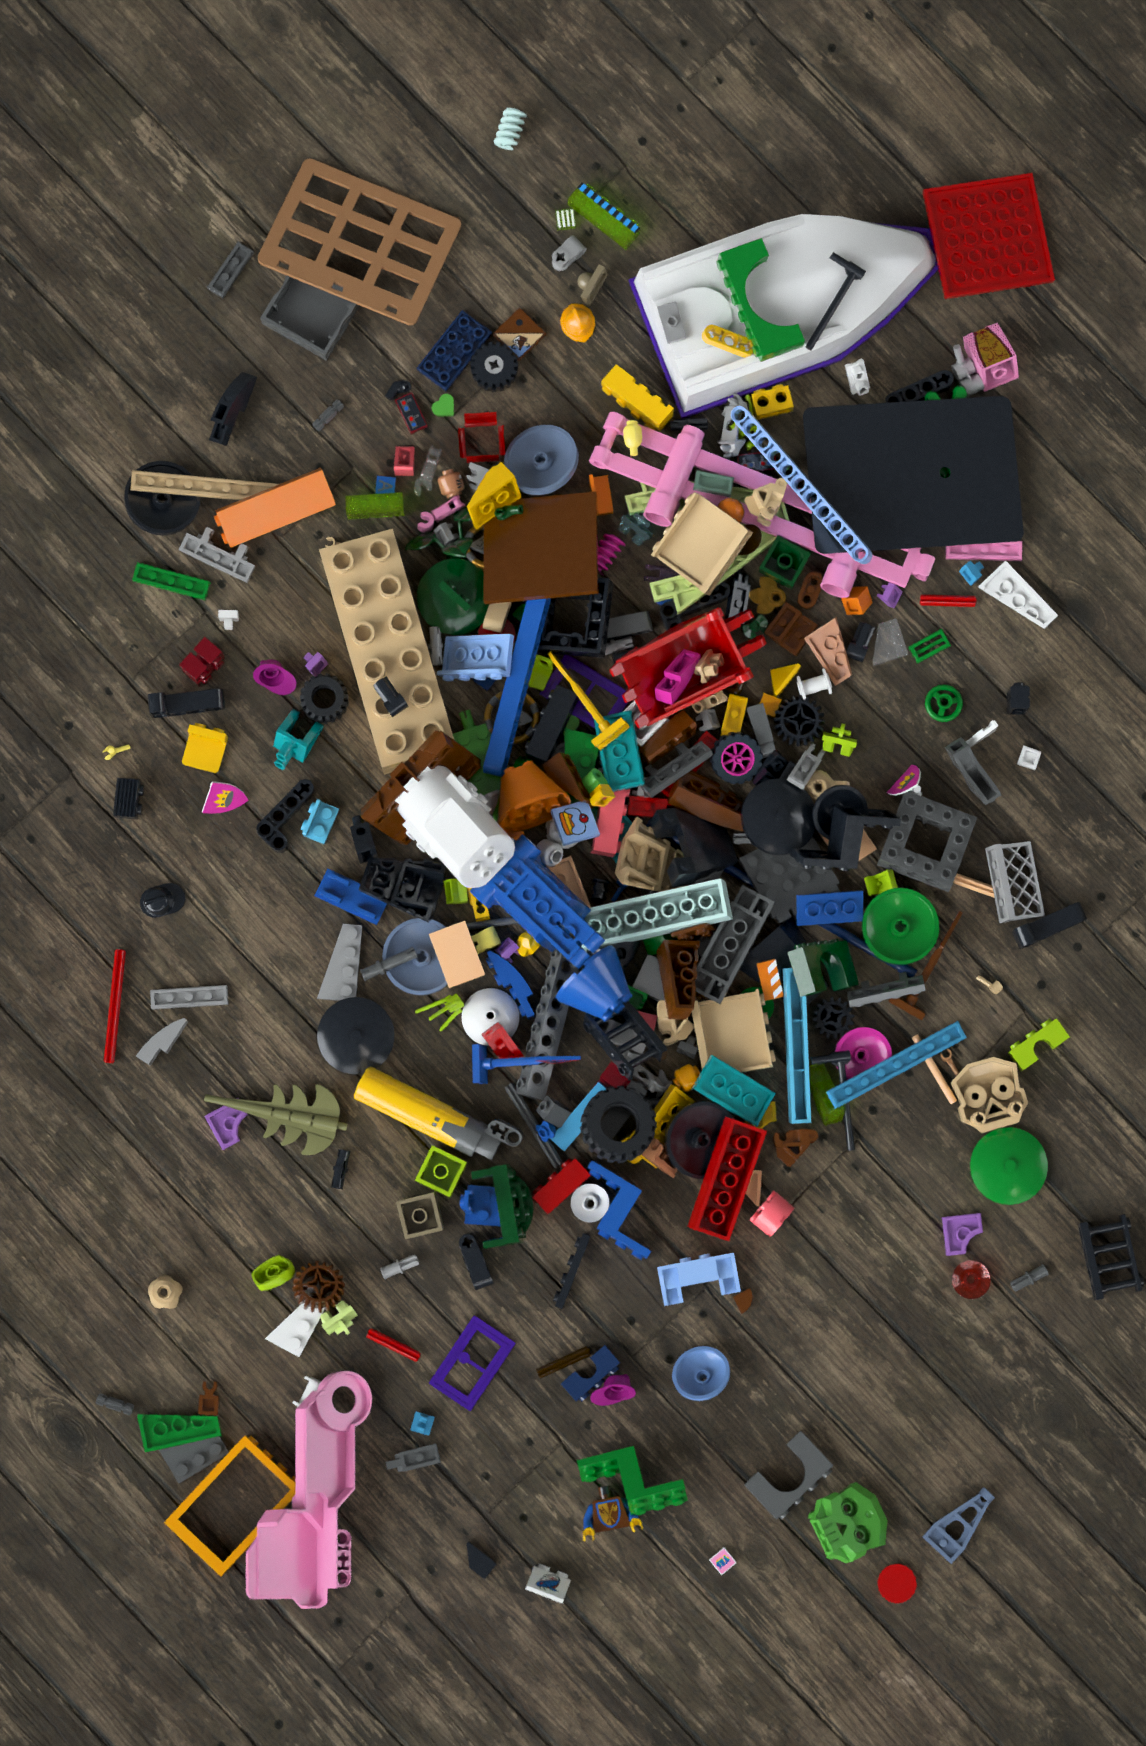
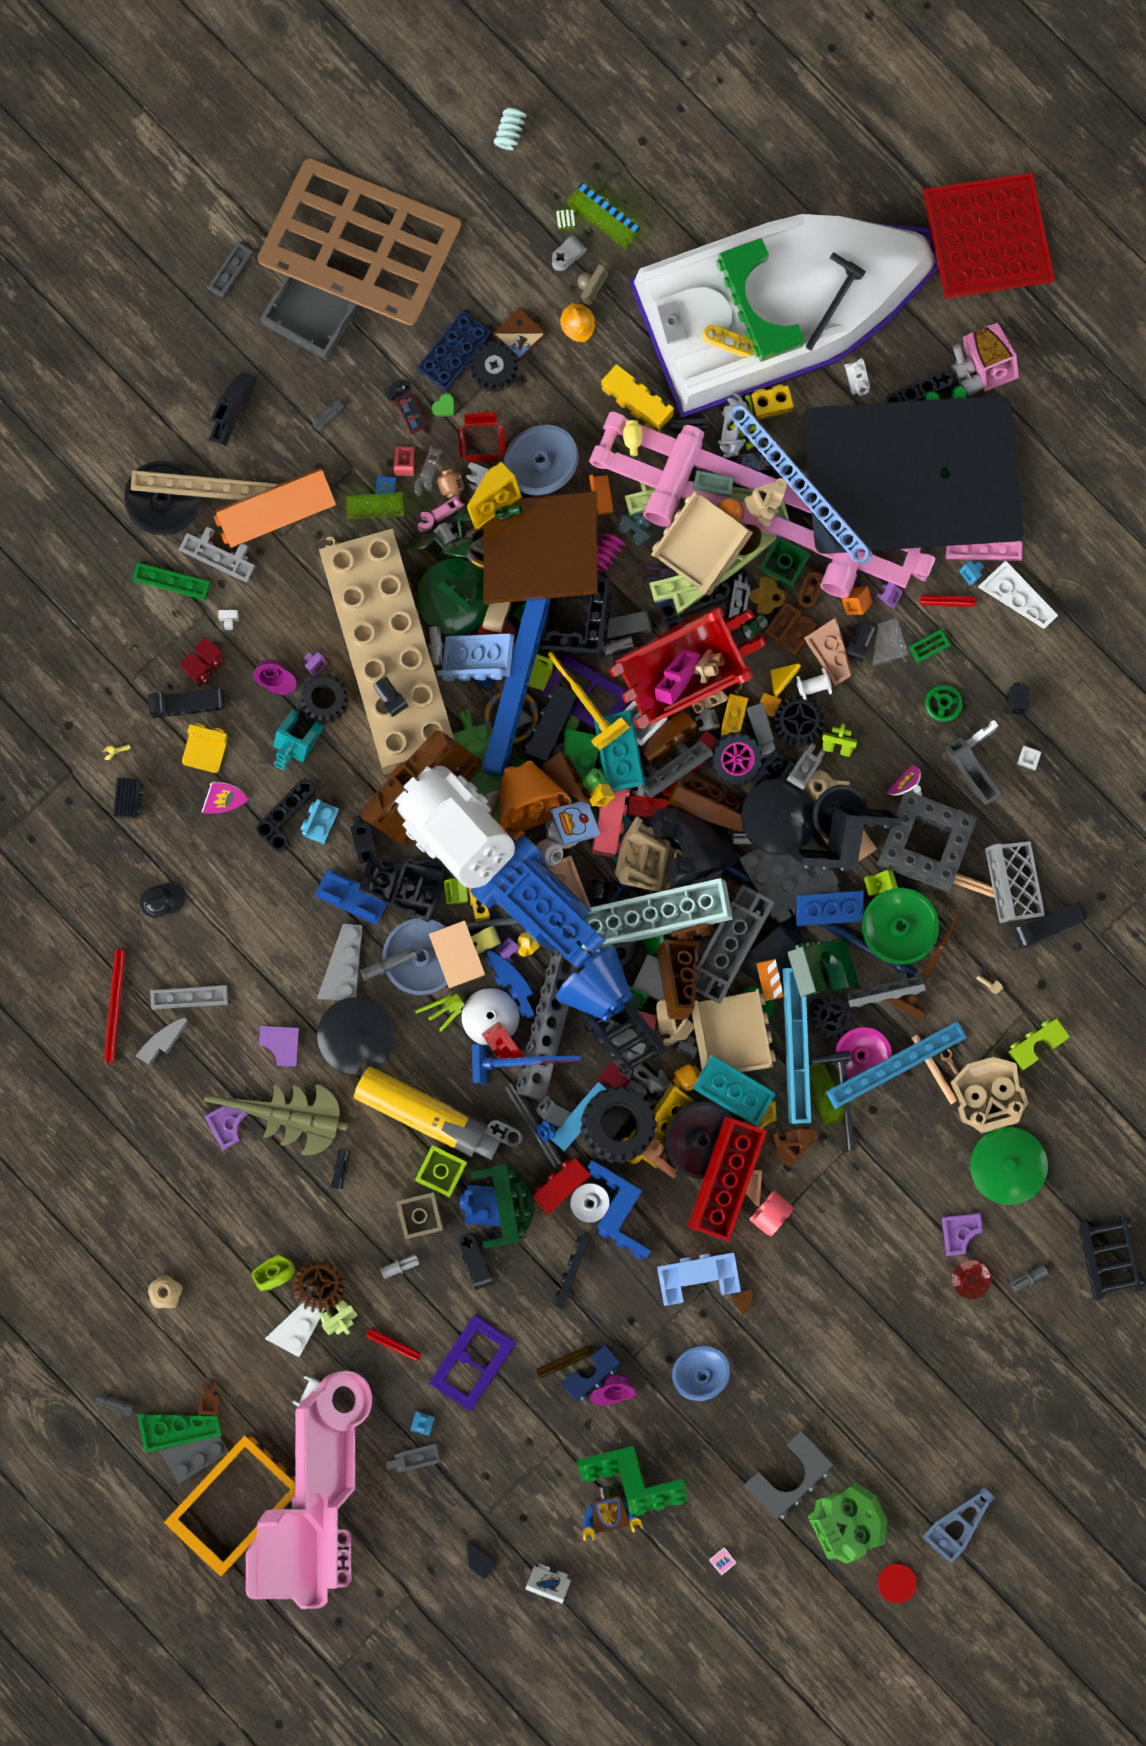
(282, 1042): none -> medium lavender tile

